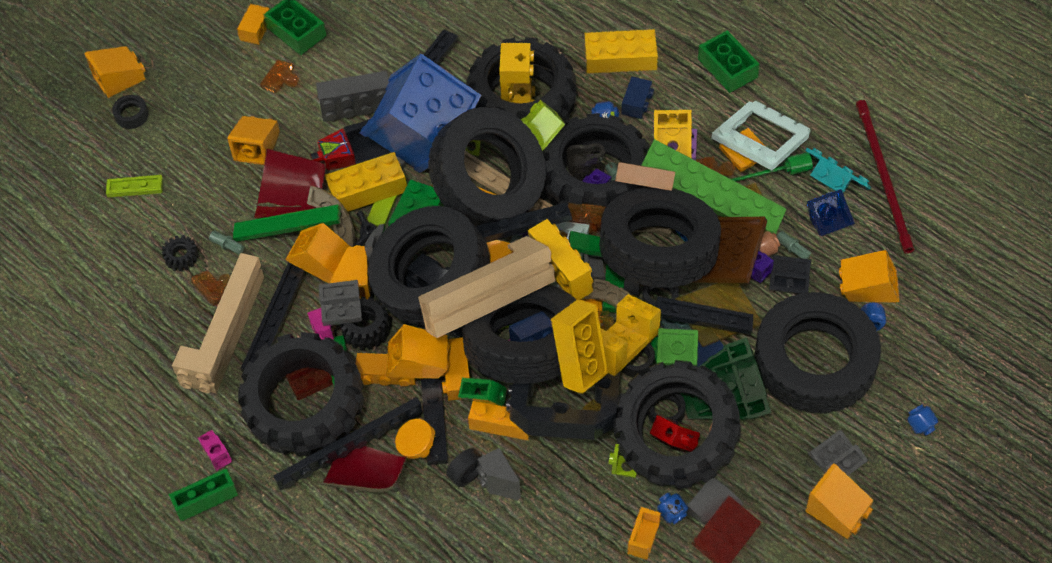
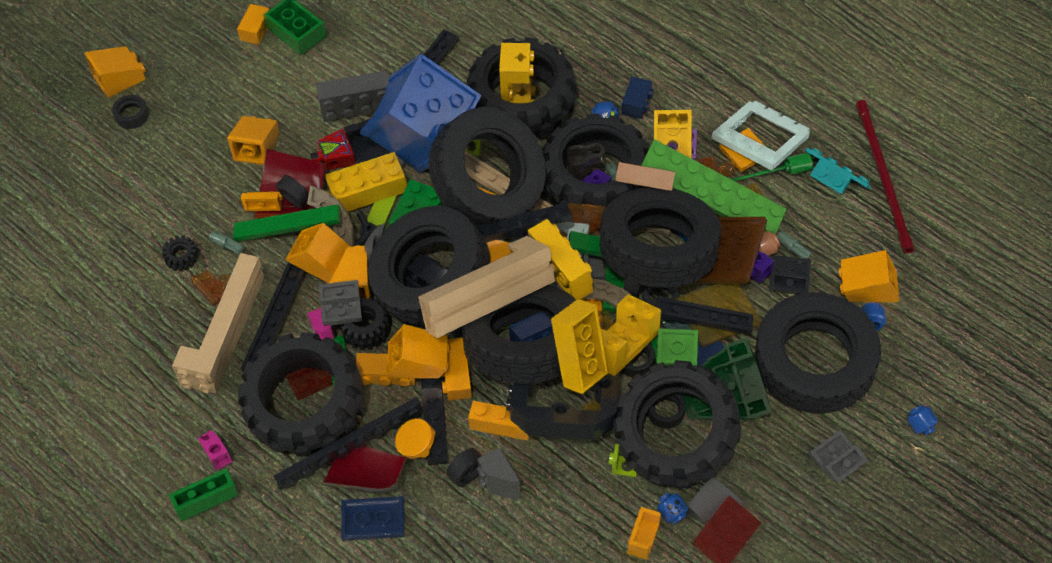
(134, 186): lime tile -> none
(262, 201): none -> light orange panel
(278, 75): clear orange plate -> none
(292, 191): none -> black tyre
(372, 518): none -> dark blue tile
(490, 391): green torso -> none
(543, 123): lime slope -> none
(621, 51): yellow brick -> none
(683, 434): red torso -> none
(728, 61): green brick -> none
(829, 213): clear blue slope -> none
(839, 502): light orange slope -> none

